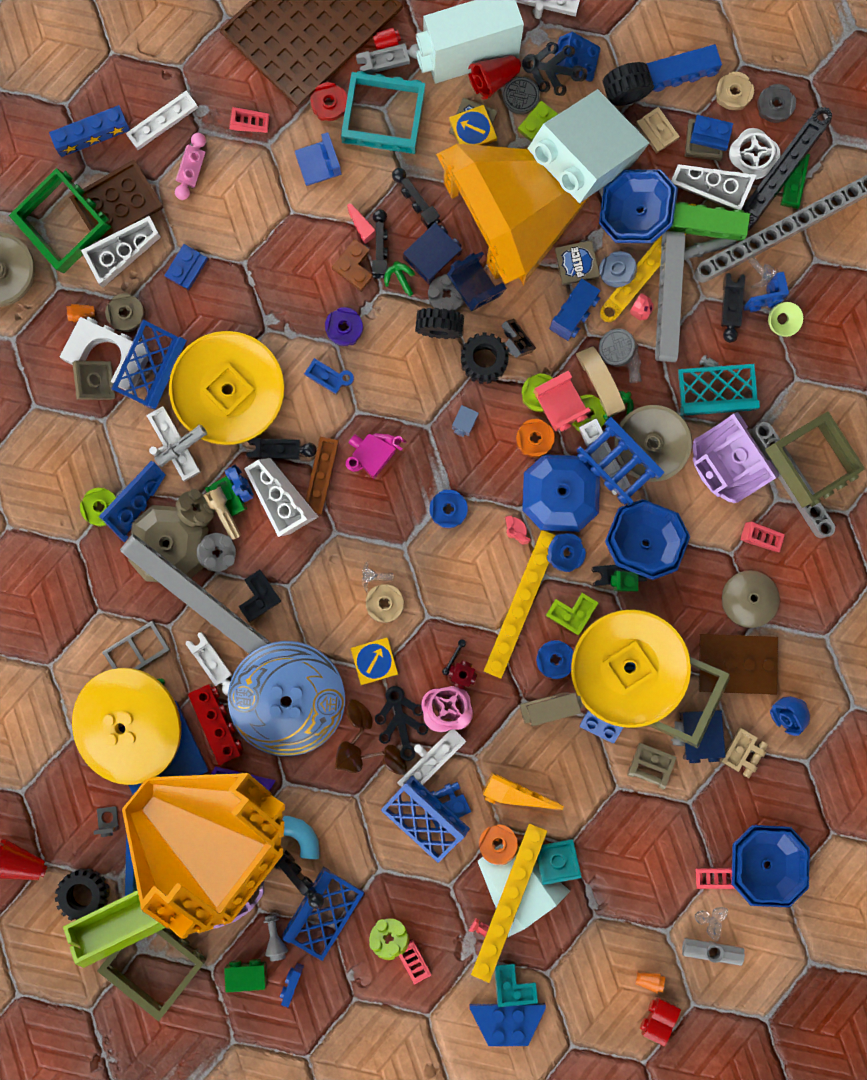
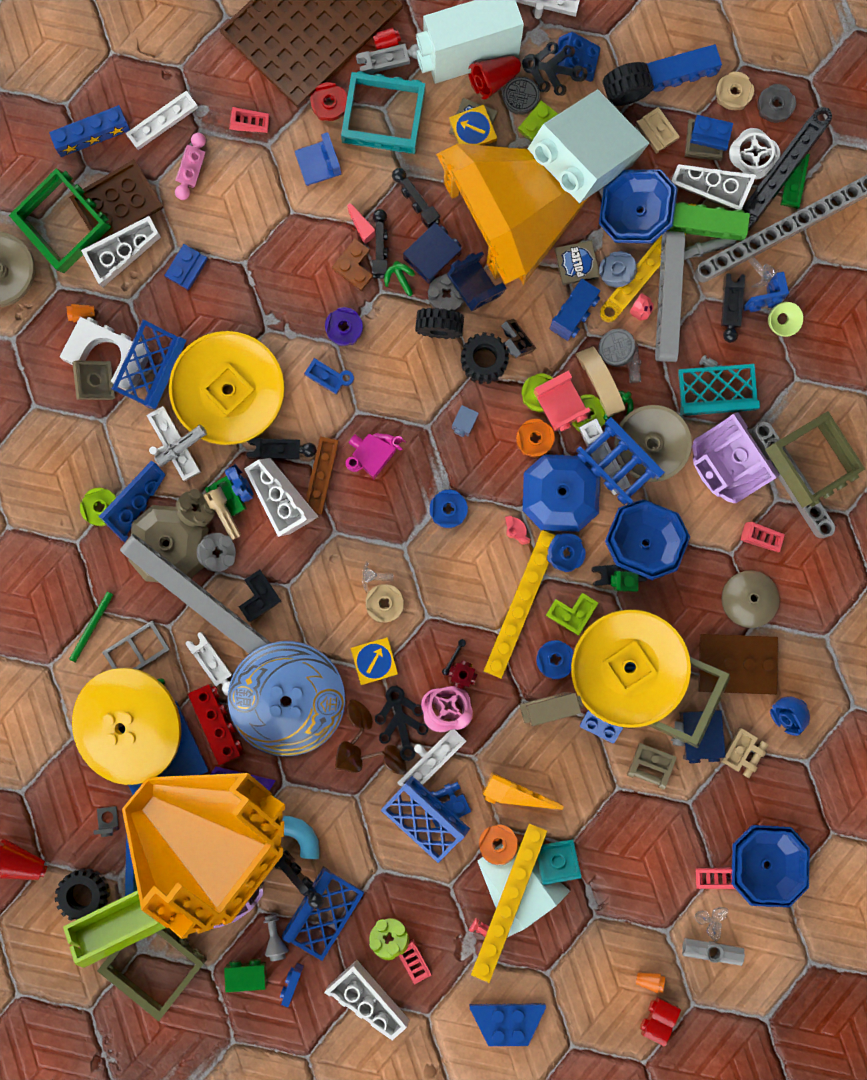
(91, 626): none -> green bar
(116, 306): dark tan plate -> none
(366, 998): none -> white wedge
(511, 993): teal plate -> none

